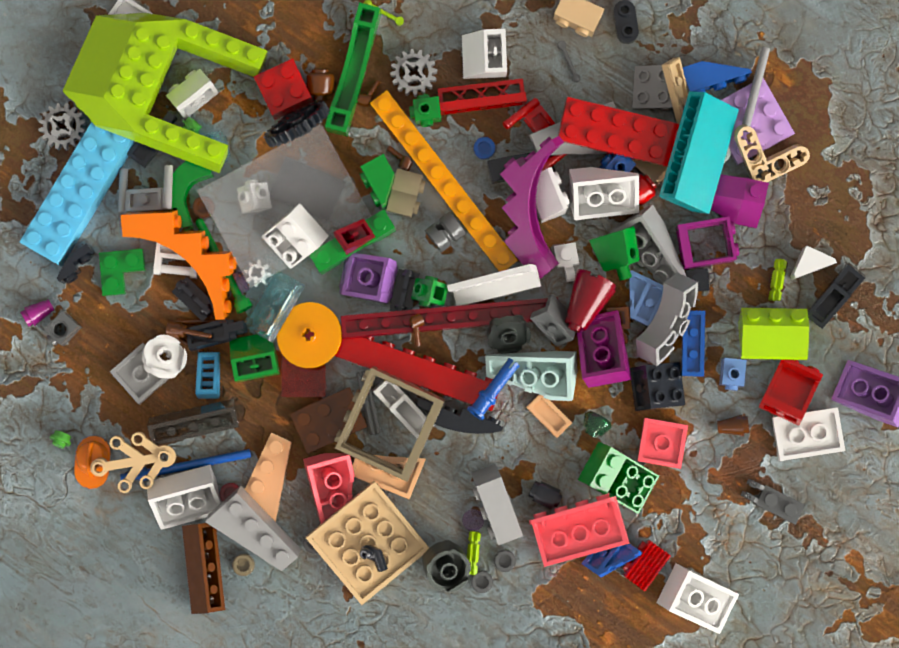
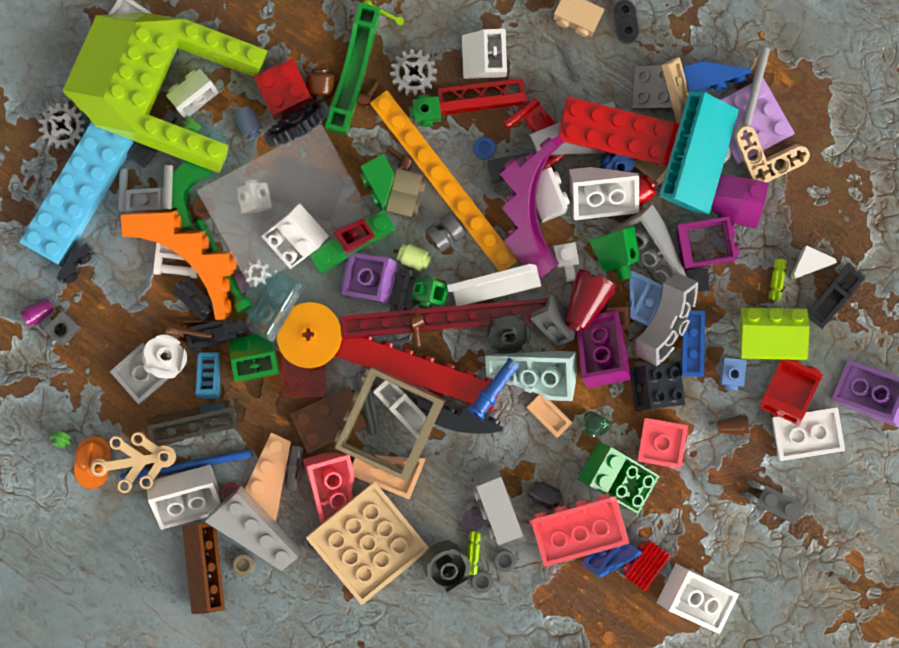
(113, 267): green plate -> none
(248, 123): none -> sand blue brick
(294, 468): none -> dark grey pin
(374, 554): black arm -> none
(413, 257): none -> yellowish green brick

